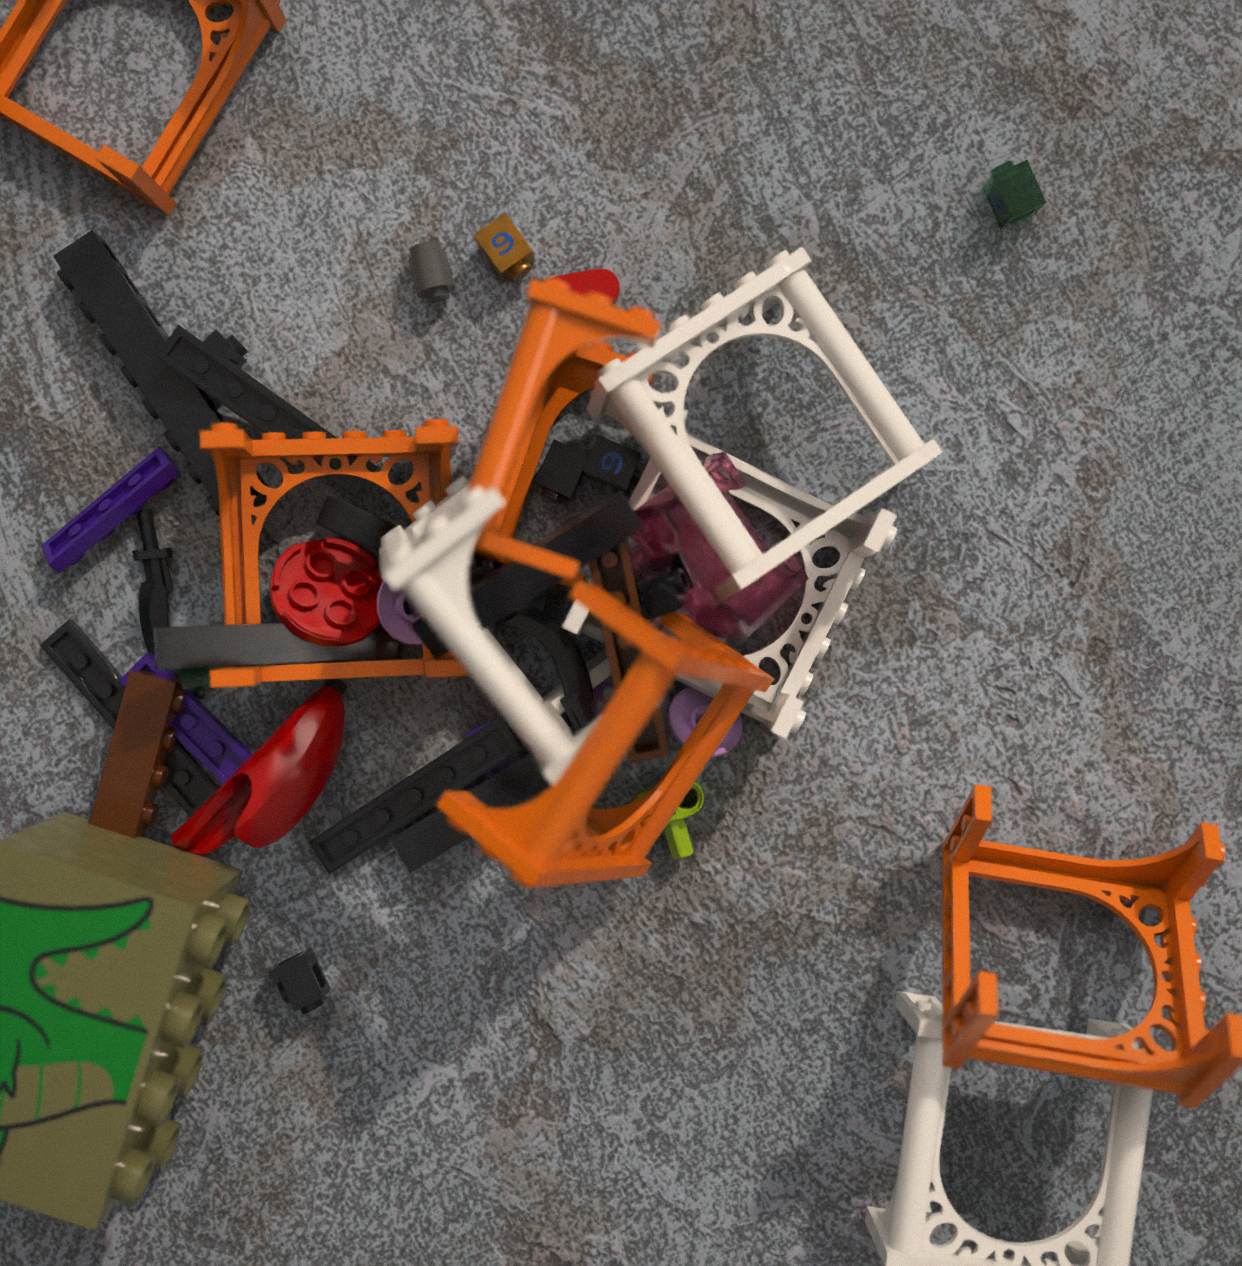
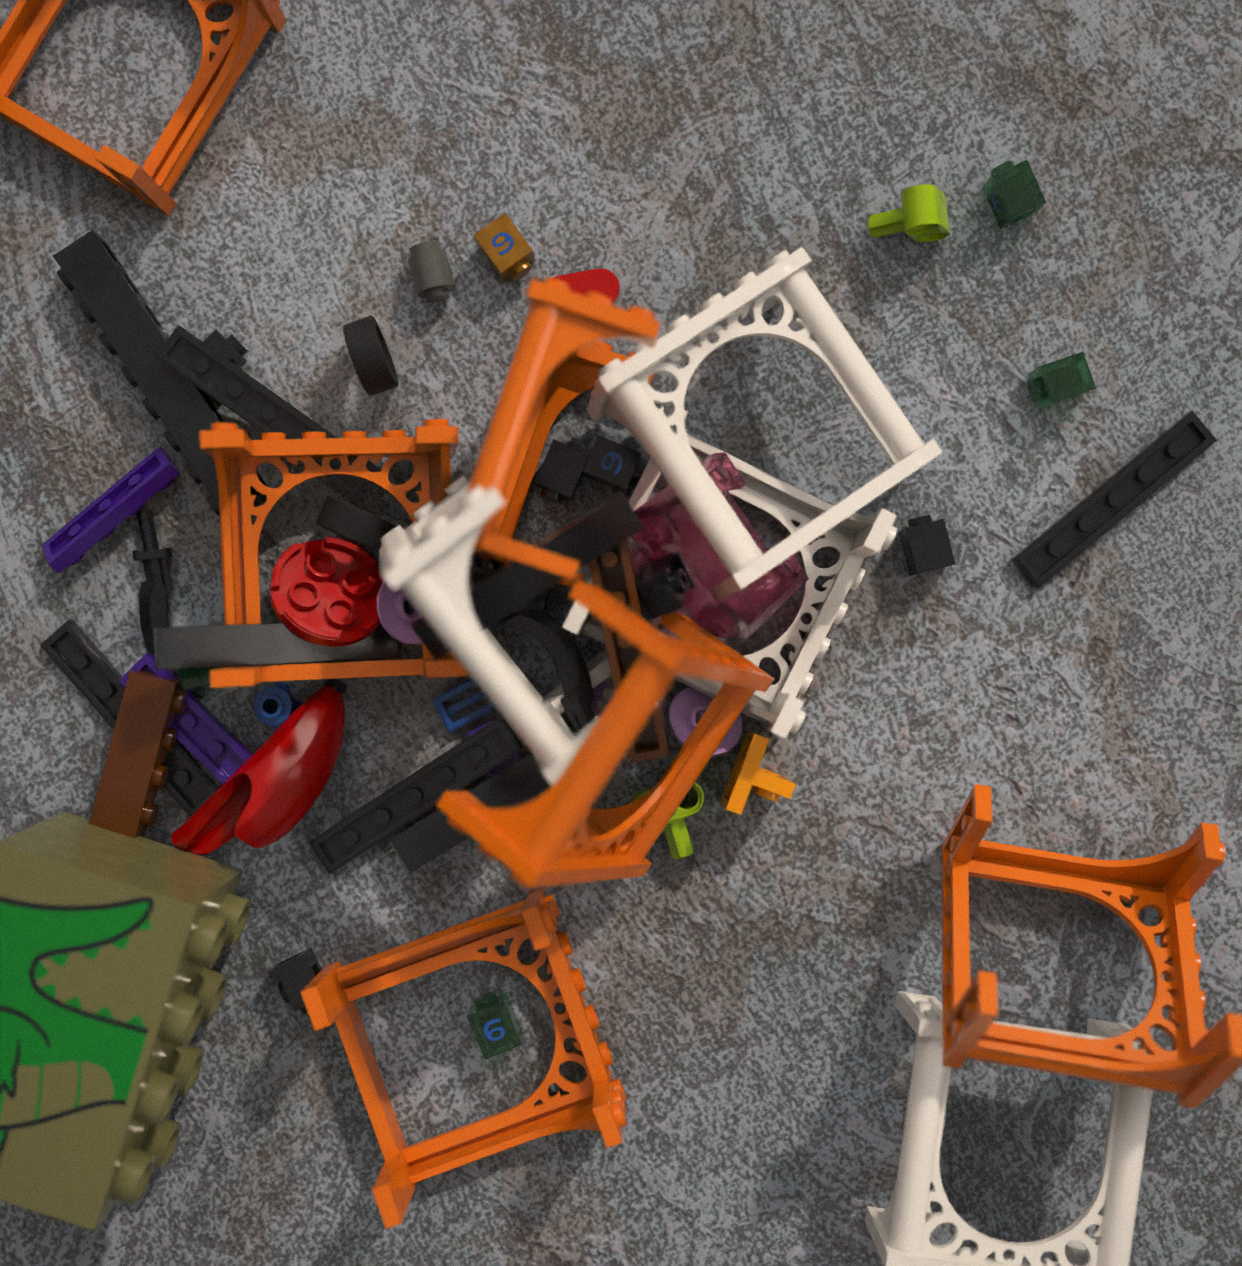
(285, 701): none -> blue brick
(370, 355): none -> black tyre
(446, 713): none -> blue tile
(495, 1024): none -> clear green brick
(589, 1105): none -> orange arch
(748, 773): none -> light orange bracket
(920, 216): none -> lime beam
(926, 545): none -> black brick
(1060, 381): none -> clear green brick
(1113, 499): none -> black tile

